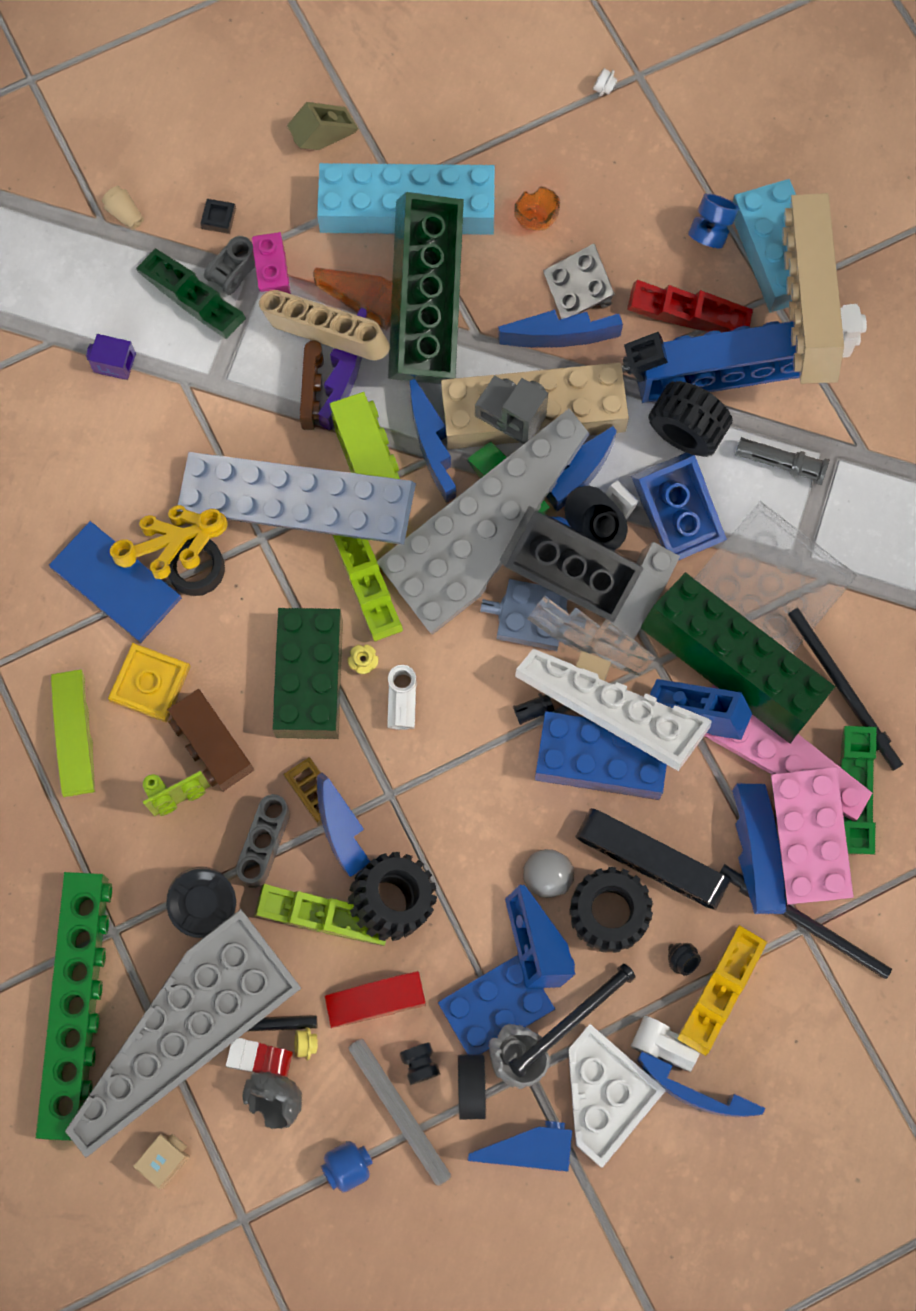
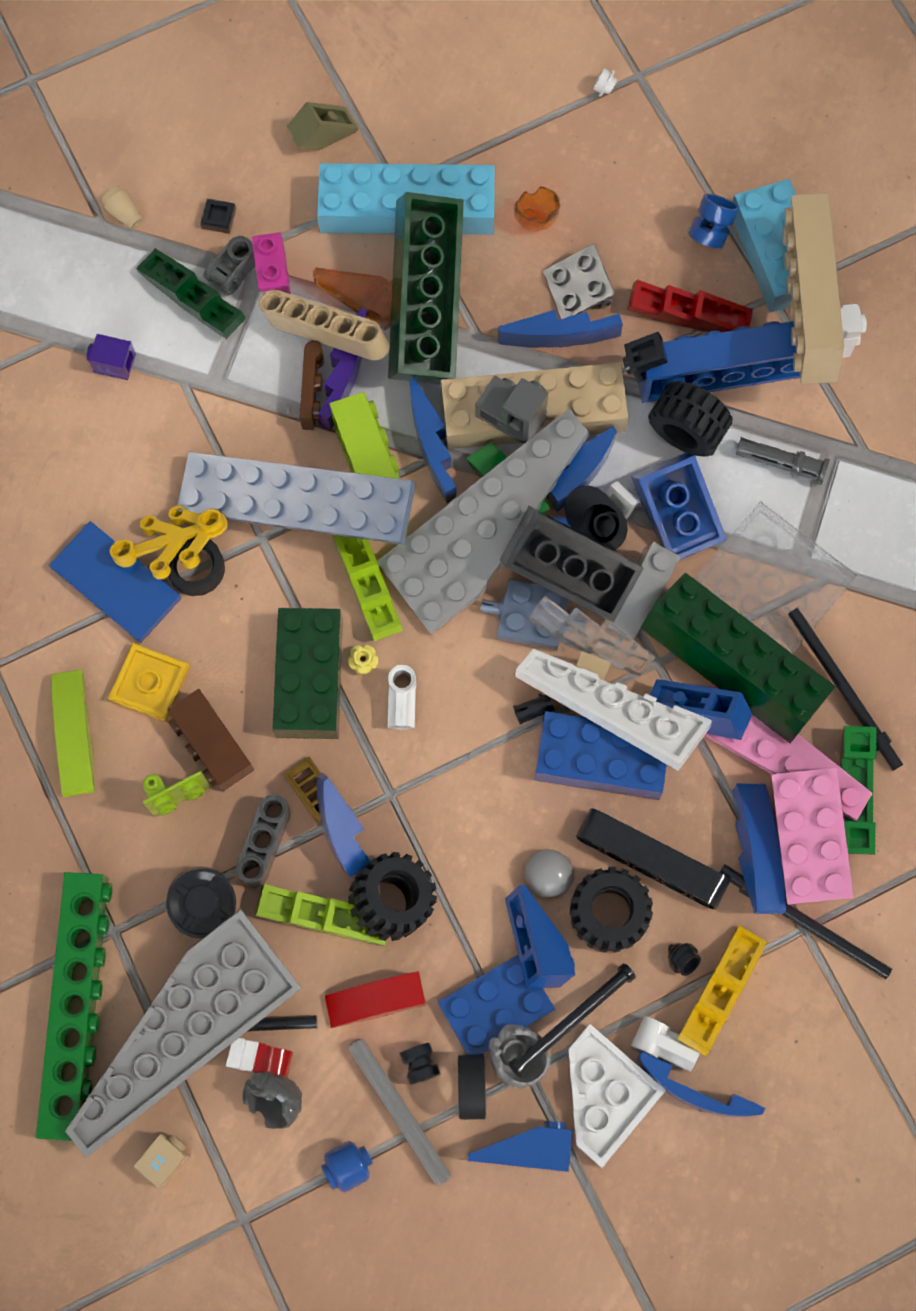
(305, 1043): light yellow plate -> none

